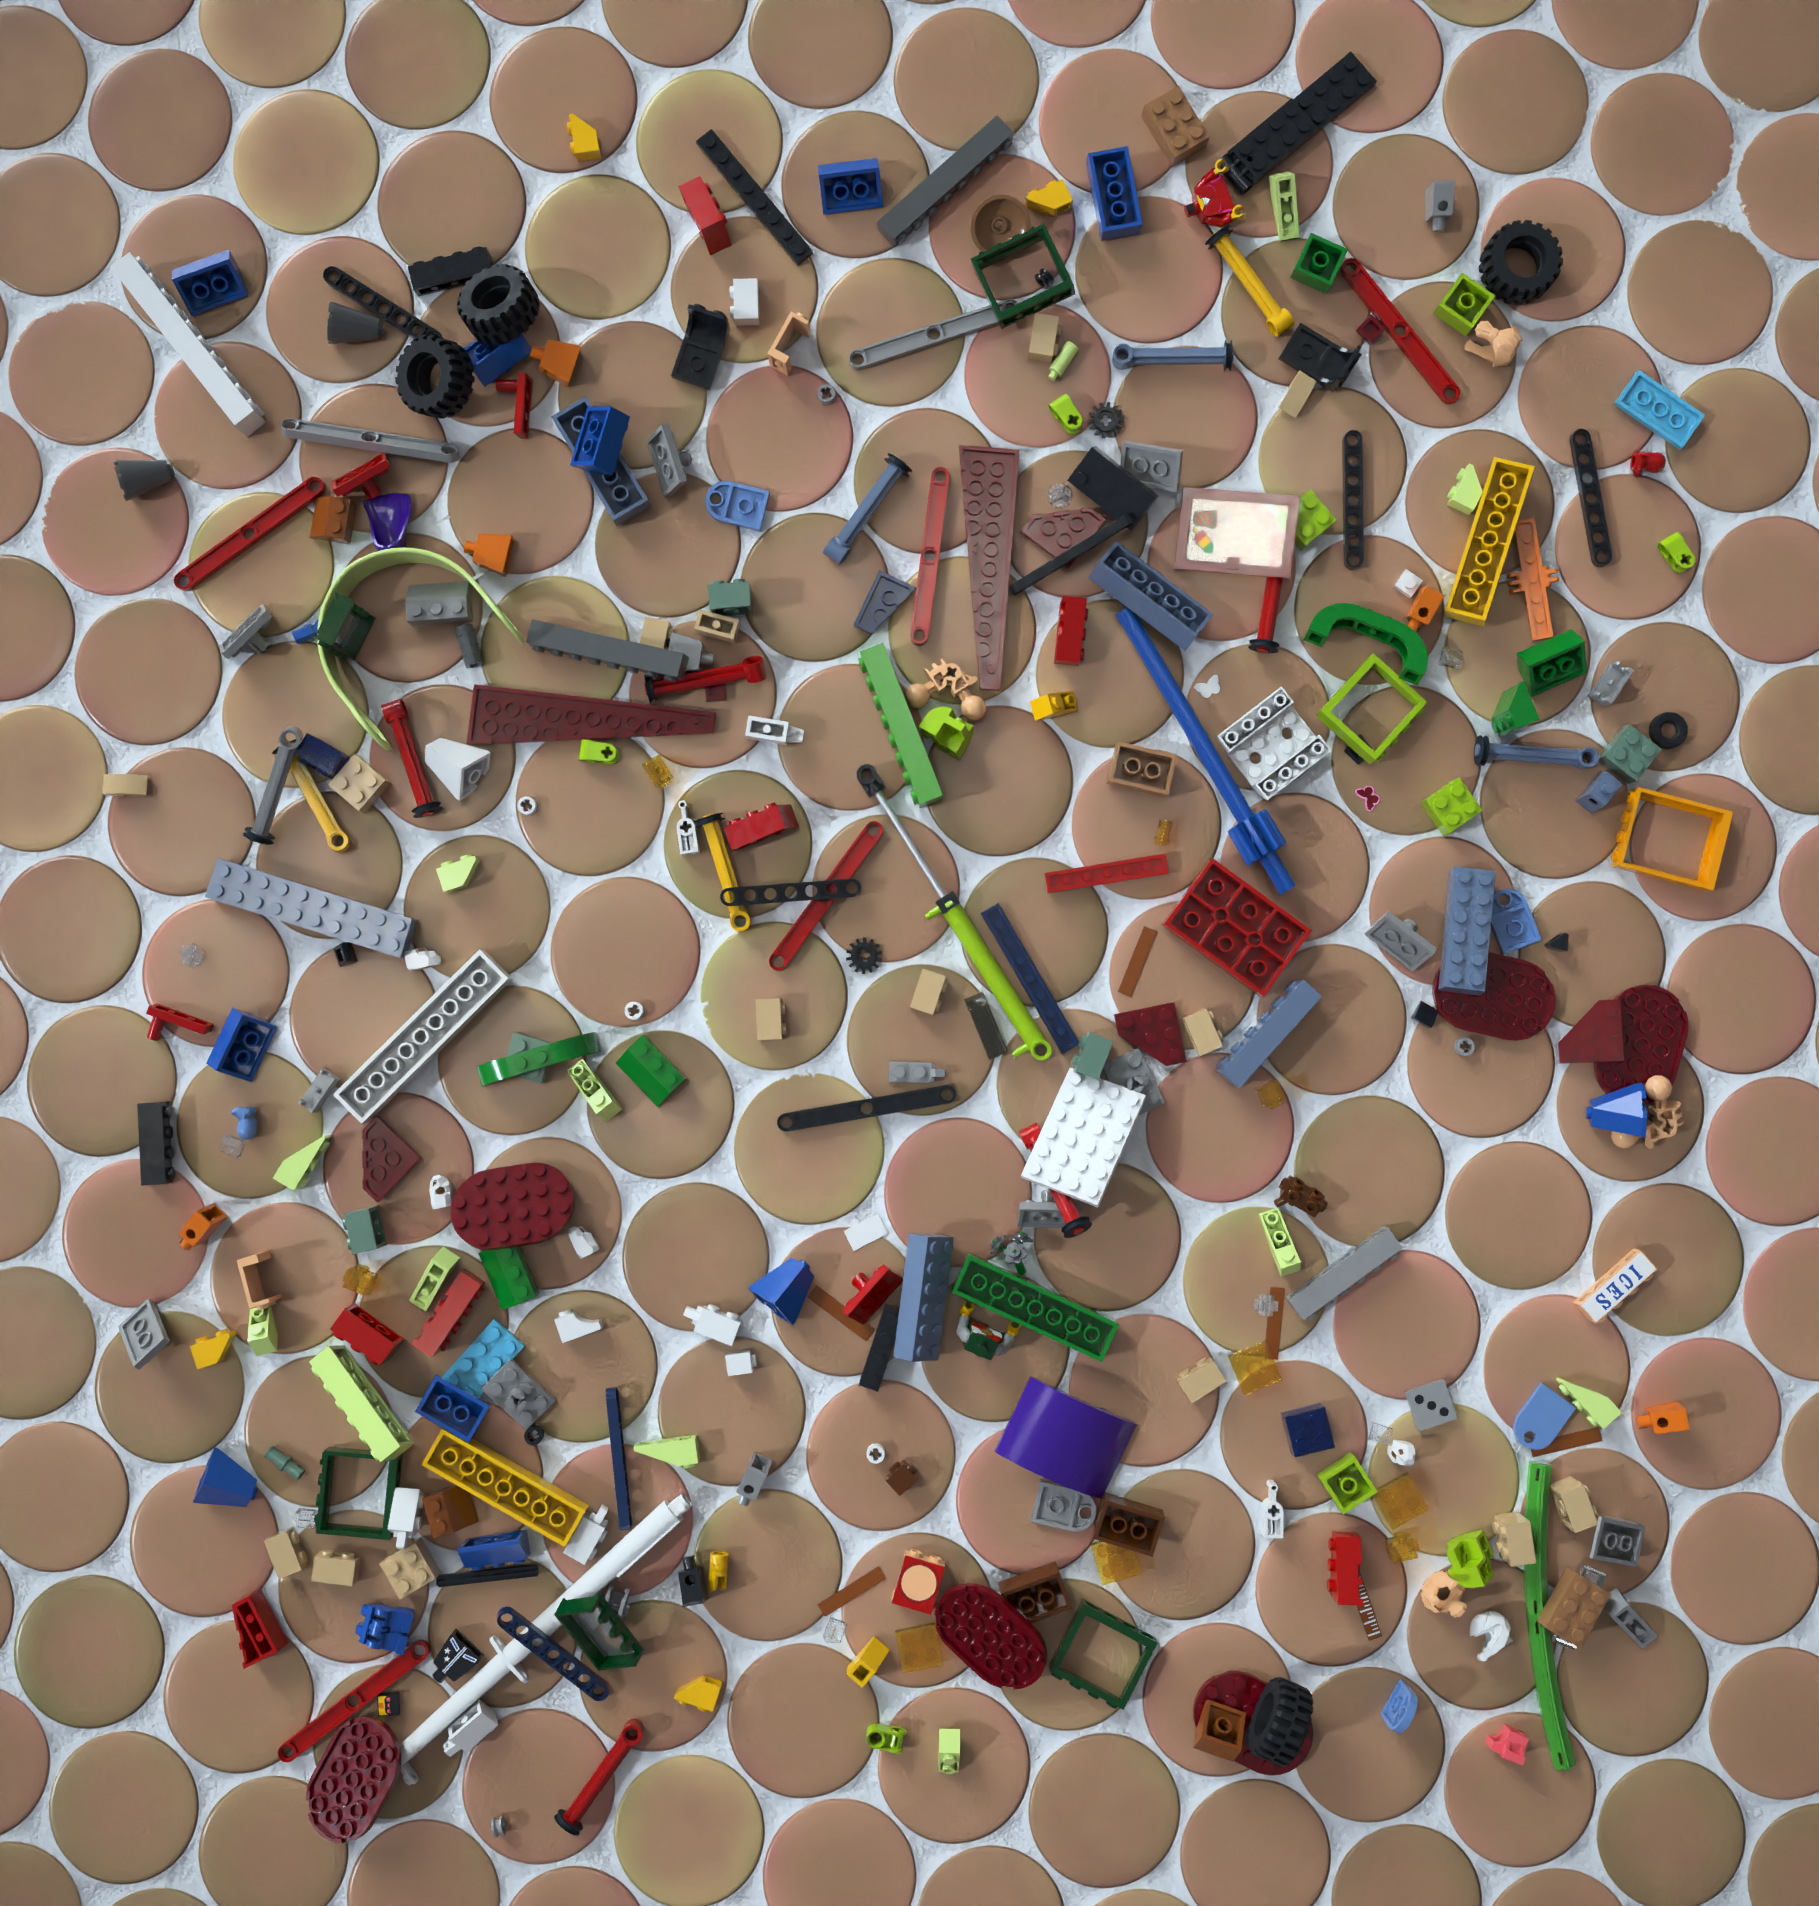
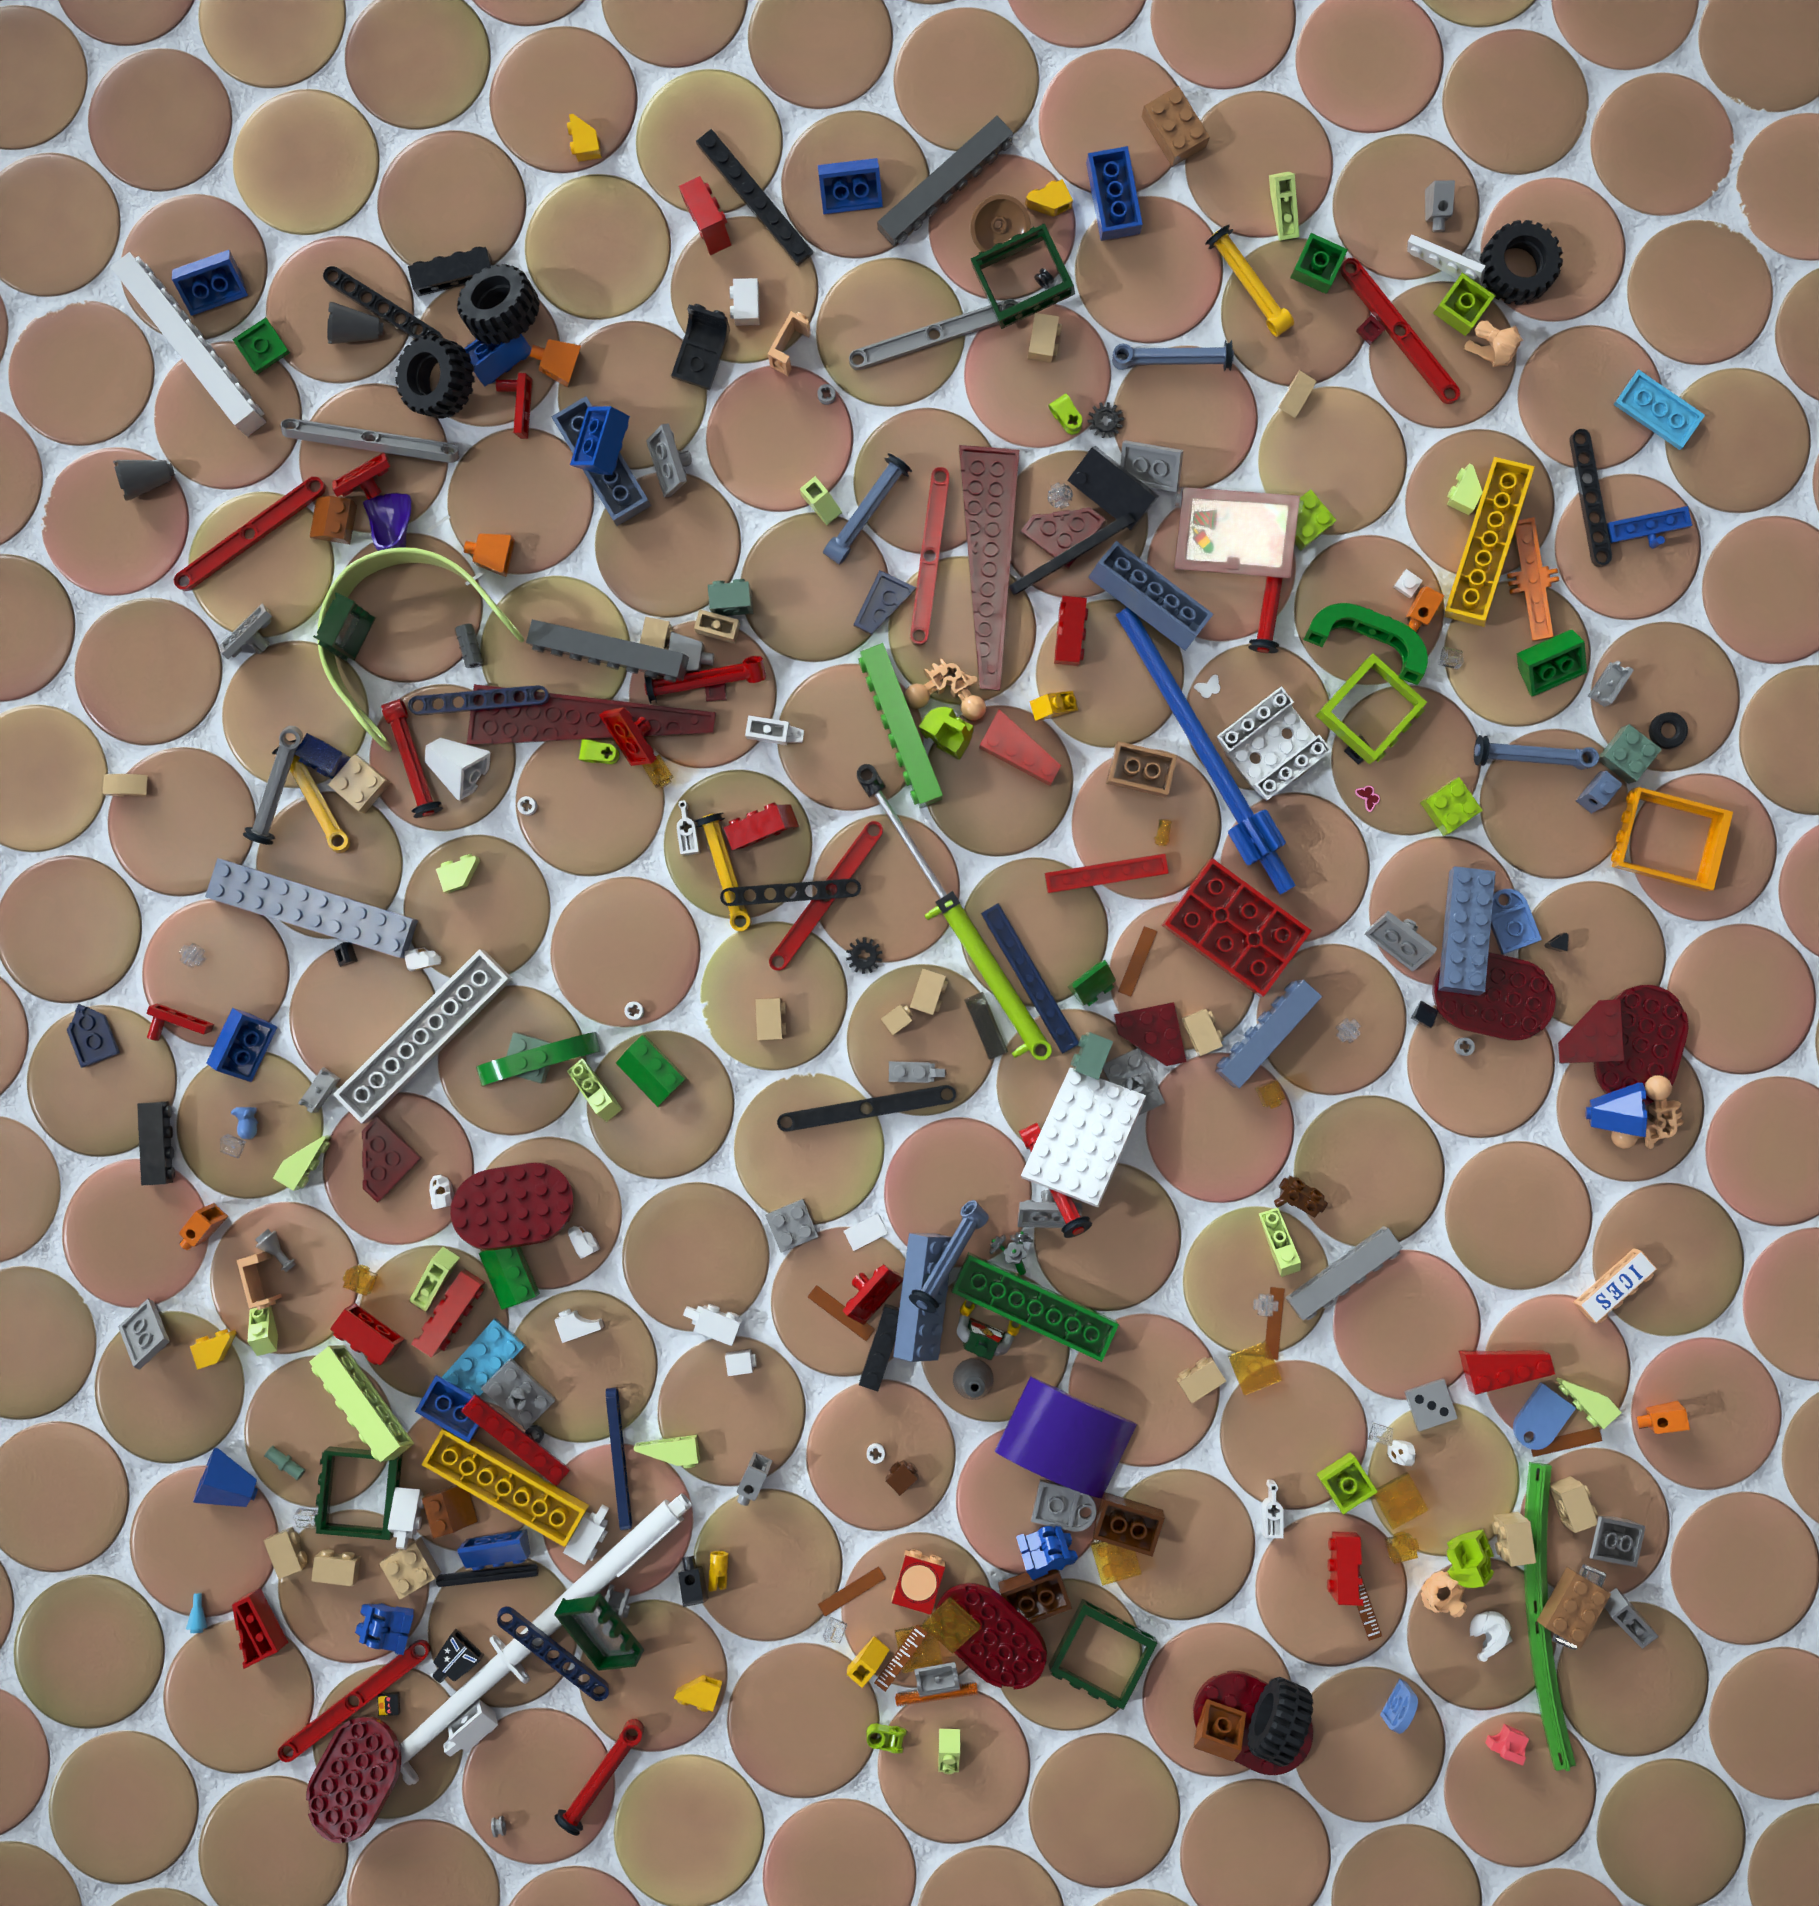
(91, 1036): none -> dark blue tile
(197, 1617): none -> medium azure cone
(261, 346): none -> green plate
(269, 1243): none -> light grey piece
(305, 633): blue bar -> none
(364, 1229): sand green brick -> none
(439, 603): light grey slope -> none
(448, 699): none -> dark blue beam
(515, 1440): none -> red plate
(629, 735): none -> red plate
(739, 505): medium blue tile -> none
(784, 1289): blue slope -> none
(791, 1225): none -> light grey plate
(820, 500): none -> yellowish green slope
(897, 1019): none -> tan brick
(901, 1658): none -> dark orange sticker
(911, 1698): none -> orange axle
(937, 1679): none -> light grey hinge
(951, 1625): none -> clear yellow plate
(972, 1218): none -> sand blue piece
(973, 1372): none -> dark grey cone
(1017, 749): none -> wedge
(1046, 1551): none -> blue hips
(1062, 360): yellowish green cylinder -> none
(1092, 983): none -> green slope
(1213, 201): red torso -> none
(1296, 123): black hinge -> none
(1307, 1430): clear blue brick -> none
(1319, 357): black bracket -> none
(1348, 1030): none -> clear gear
(1357, 490): black beam -> none
(1445, 260): none -> white wing
(1503, 1368): none -> red wedge
(1514, 710): green slope -> none
(1648, 462): red animal -> none
(1649, 526): none -> blue plate
(1675, 550): lime piece -> none

